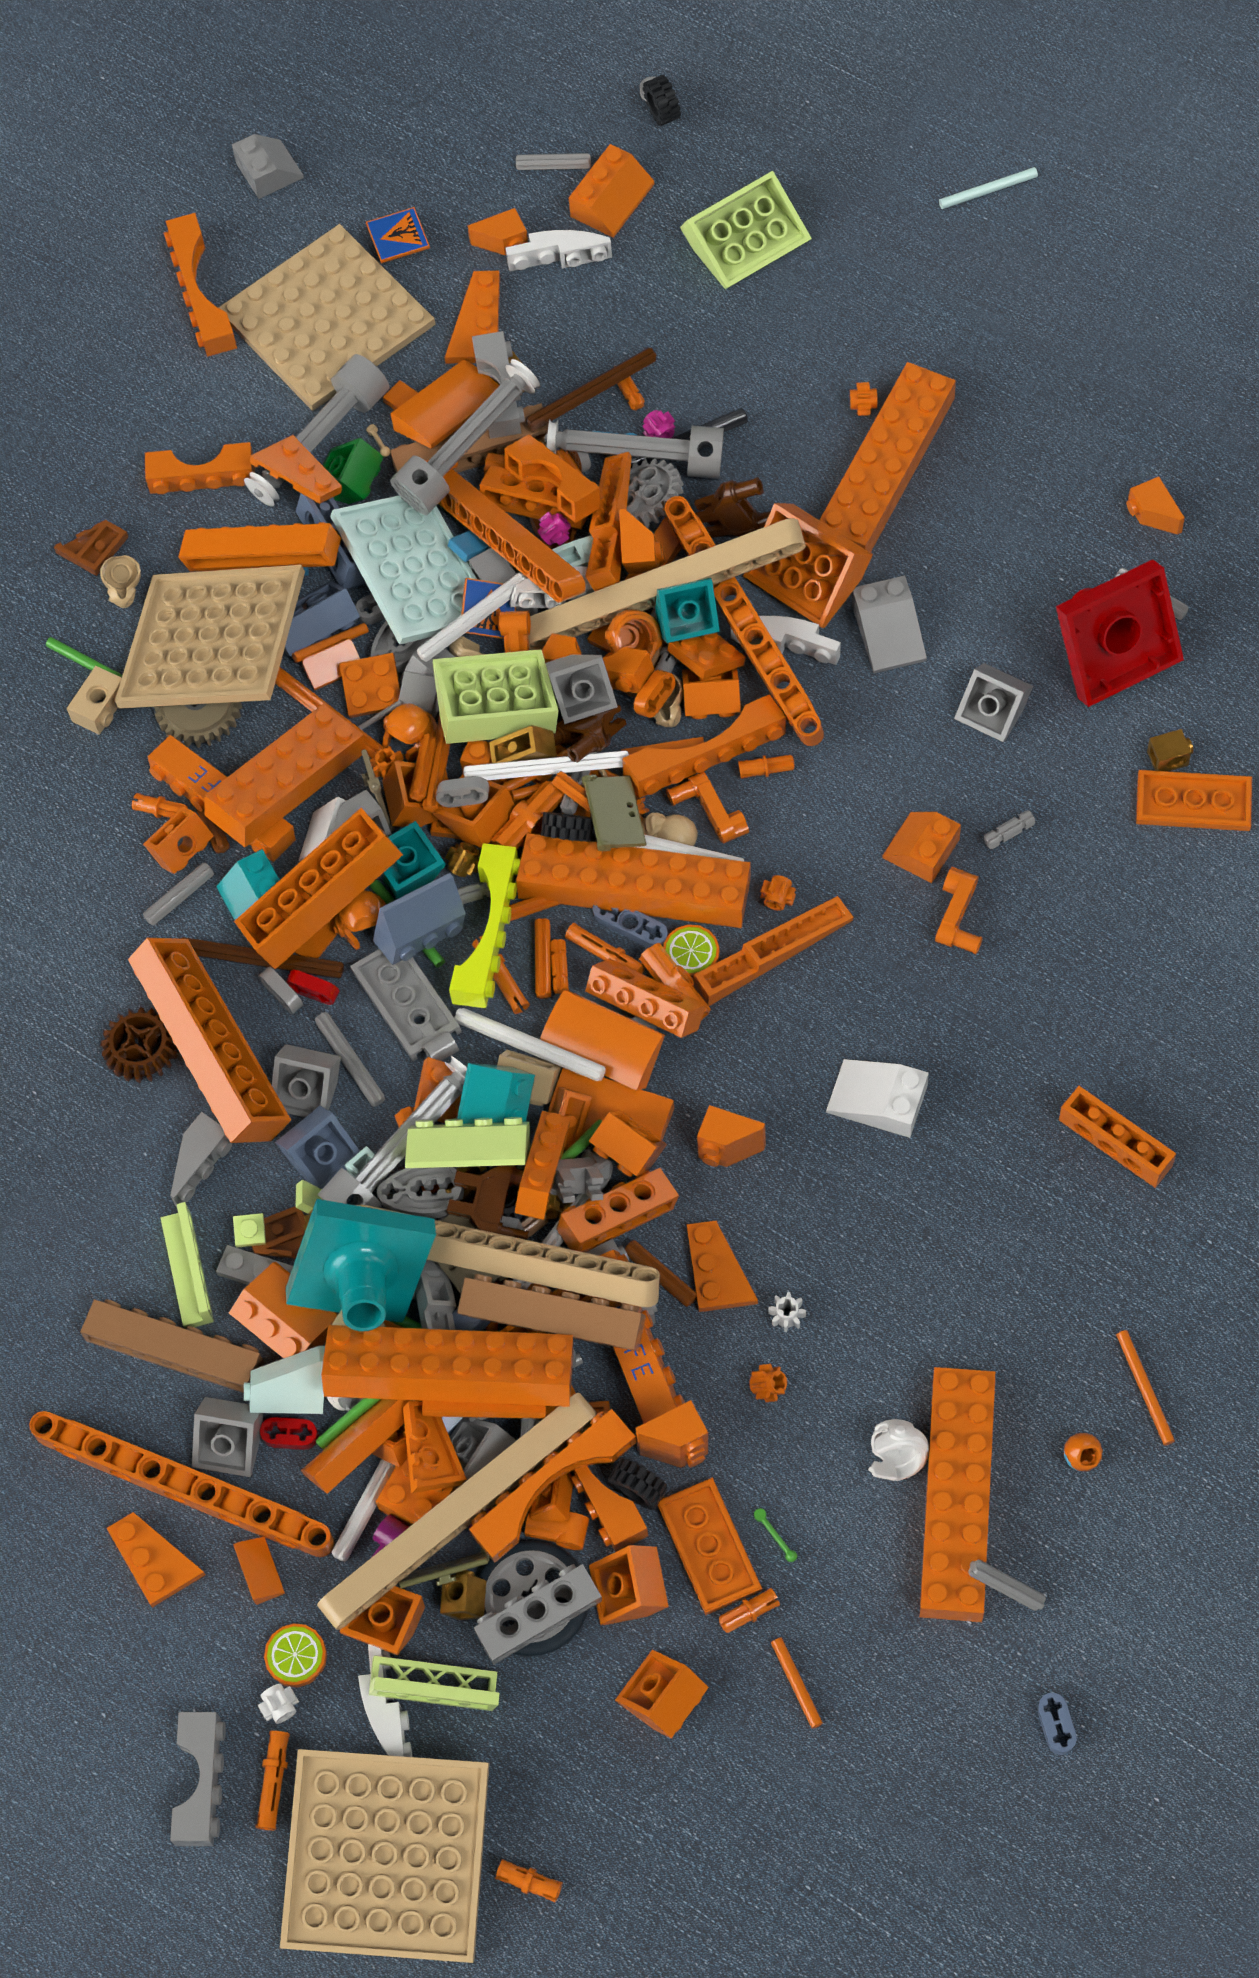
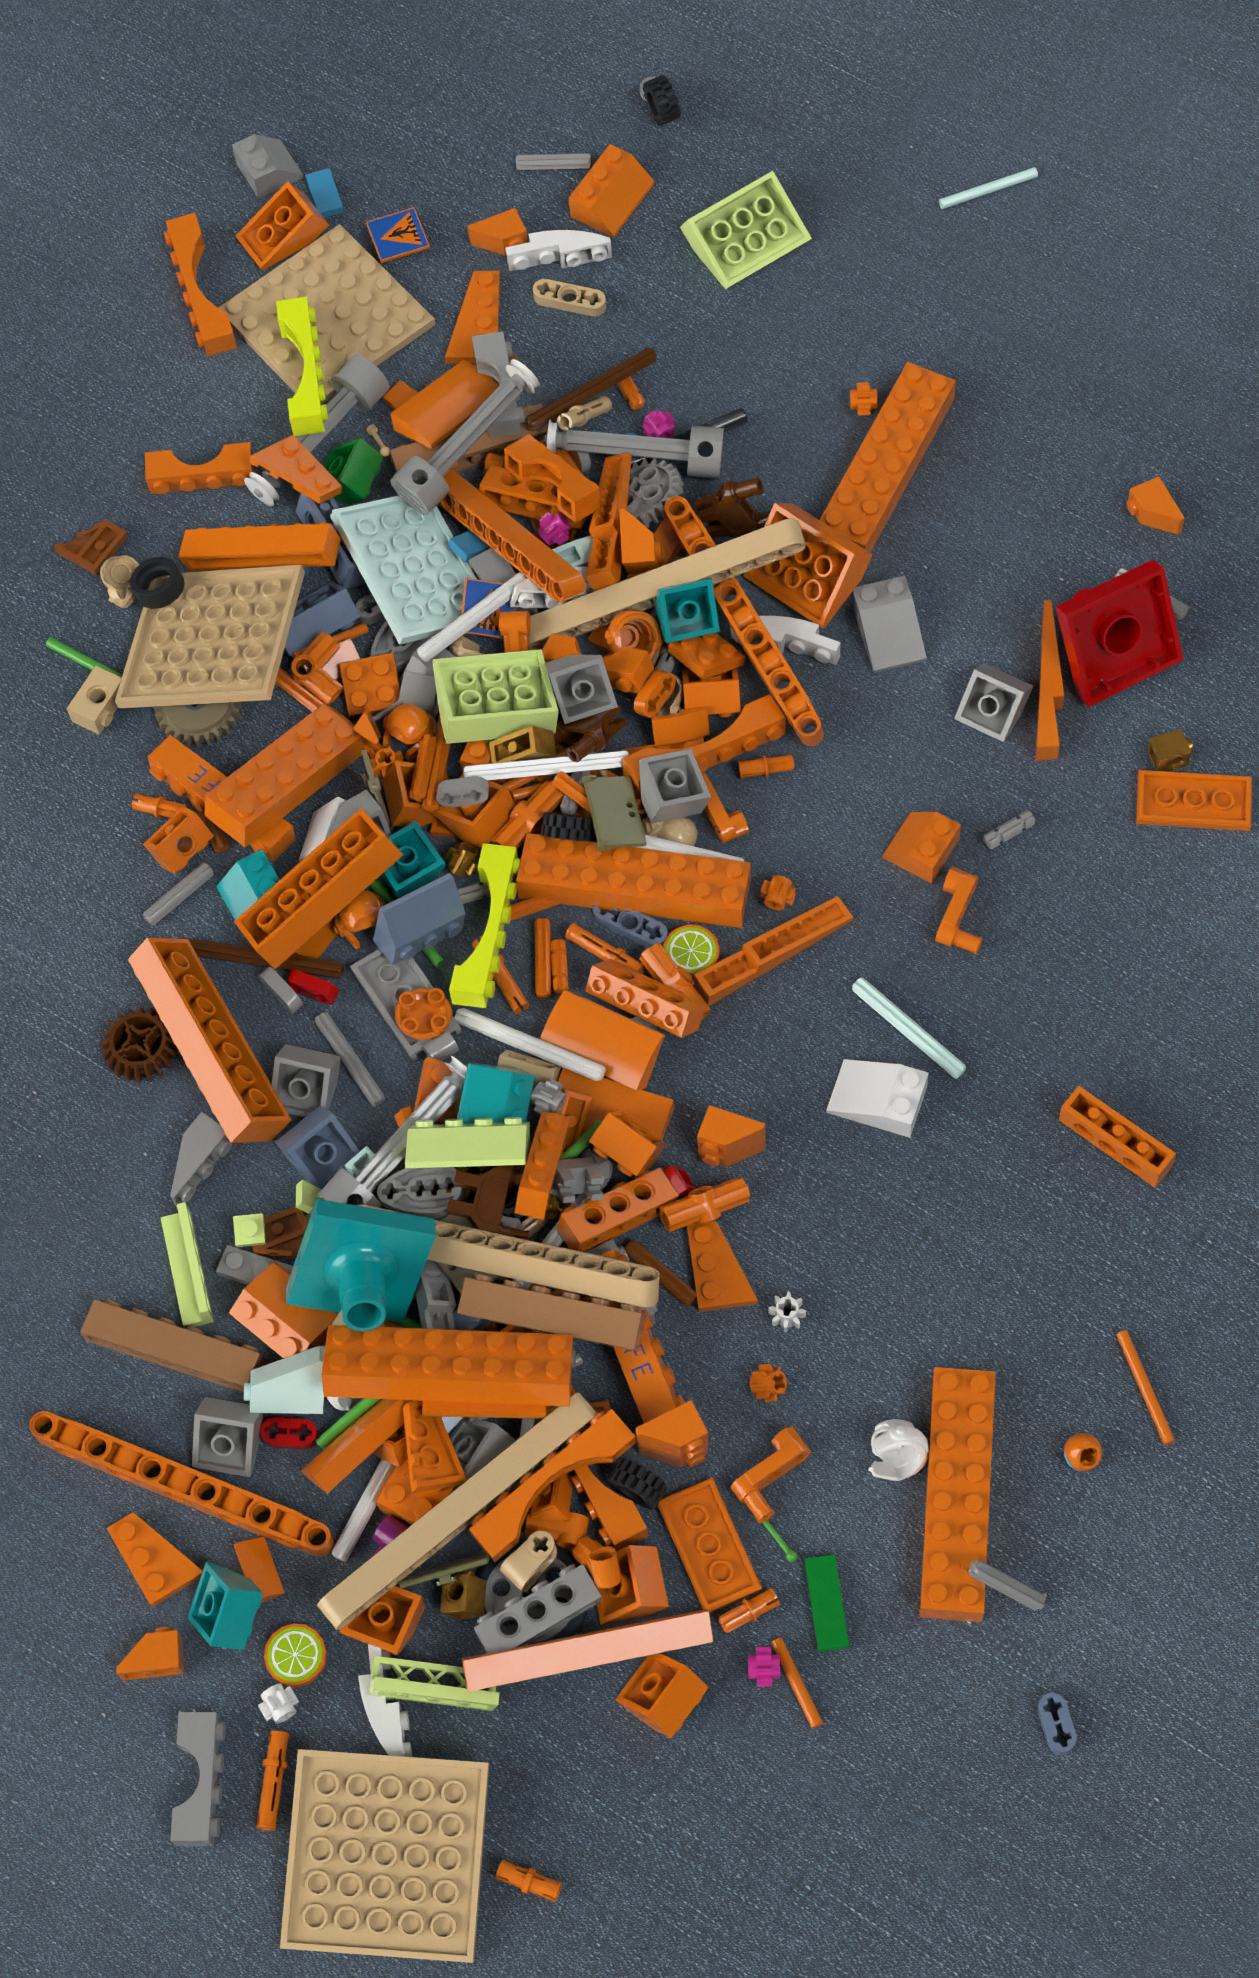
(154, 1656): none -> orange slope
(165, 593): none -> black tyre
(224, 1607): none -> teal slope
(282, 227): none -> orange slope
(305, 407): none -> neon yellow arch
(318, 680): none -> orange piece
(324, 193): none -> dark azure tile
(367, 727): none -> orange slope
(423, 1013): none -> orange dish
(527, 1563): none -> tan piece
(548, 1097): none -> light grey gear
(574, 306): none -> tan beam
(579, 415): none -> tan pin
(587, 1650): none -> tile
(599, 1561): none -> orange piece
(672, 786): none -> light grey slope
(680, 727): none -> orange slope
(680, 1180): none -> red tile
(704, 1204): none -> orange piece
(764, 1666): none -> dark pink gear
(789, 1454): none -> orange beam
(826, 1603): none -> green tile
(909, 1028): none -> light aqua axle
(1050, 689): none -> orange slope

